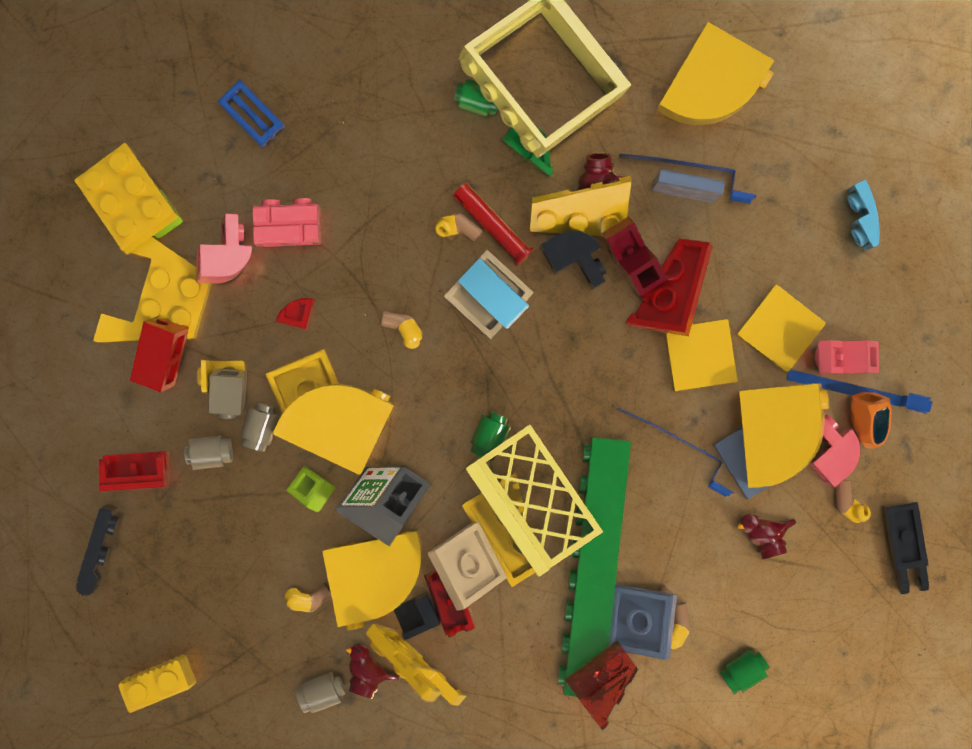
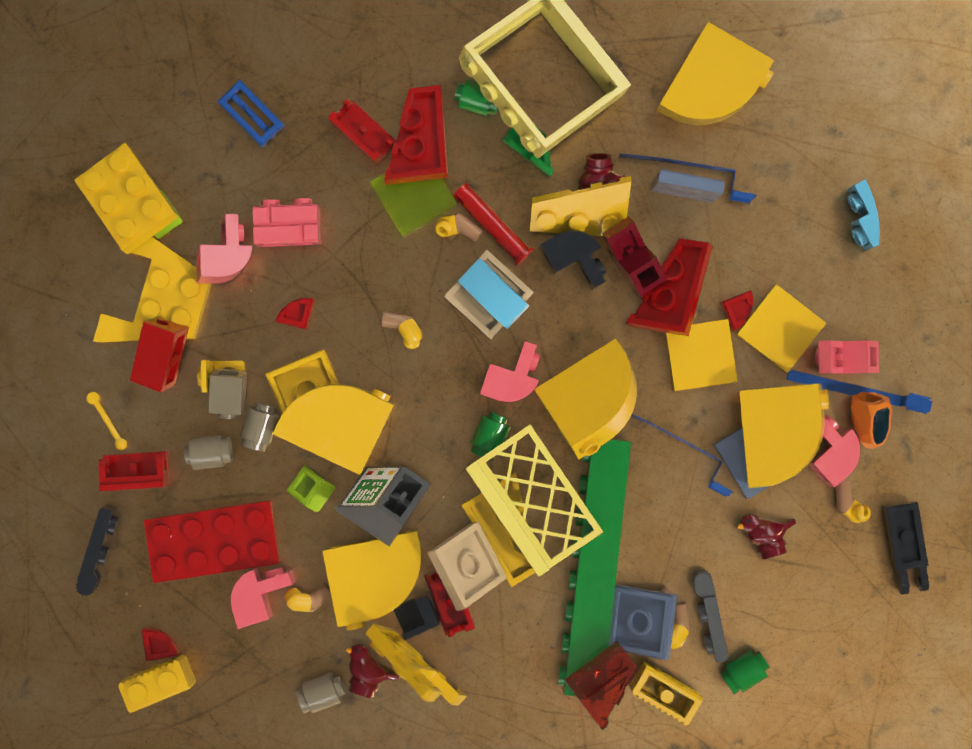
(94, 398): none -> yellow hinge
(158, 644): none -> red tile
(212, 541): none -> red plate
(249, 595): none -> coral brick
(362, 131): none -> red hinge
(414, 203): none -> clear neon green tile
(421, 141): none -> red wing
(512, 385): none -> coral brick
(591, 398): none -> yellow brick
(665, 693): none -> yellow brick
(710, 613): none -> dark grey hinge
(738, 309): none -> red tile

